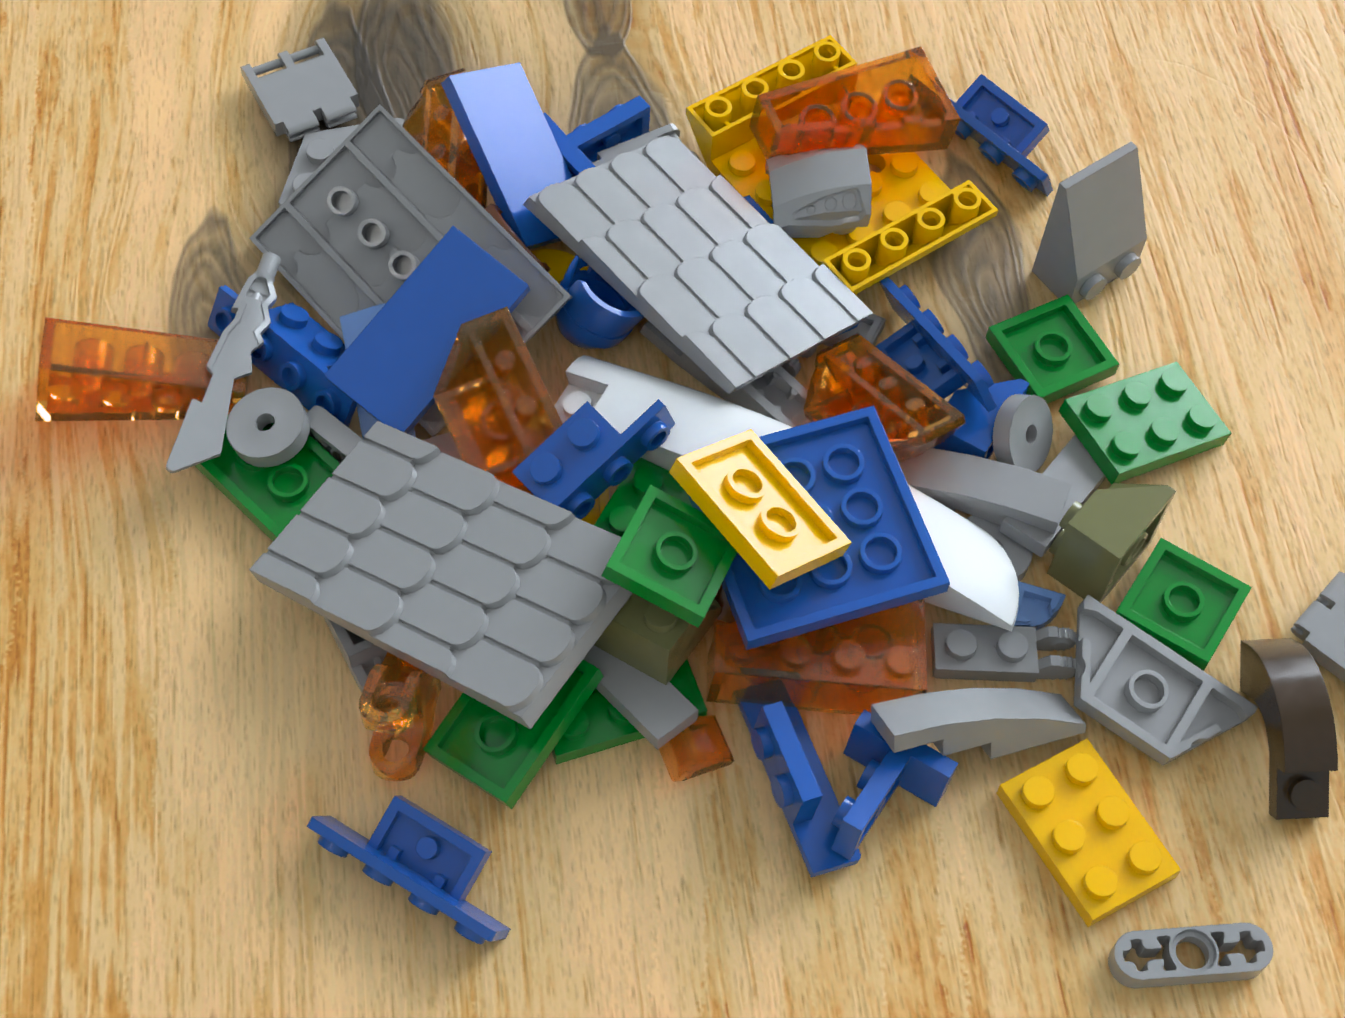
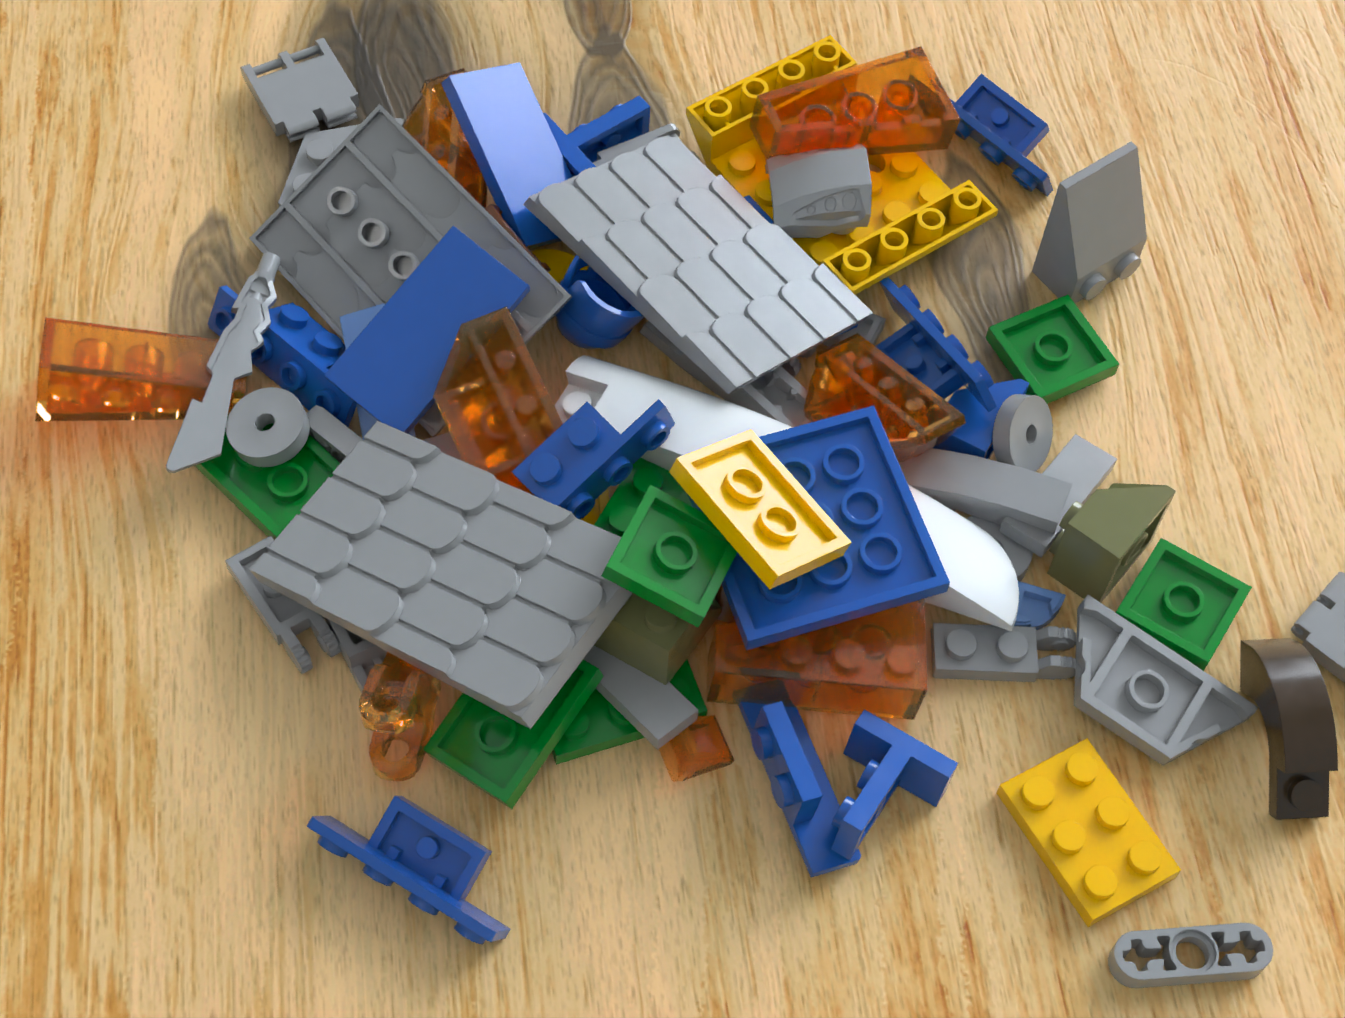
(279, 613): none -> light grey hinge
(972, 717): light grey slope -> none
(1144, 422): plate -> none

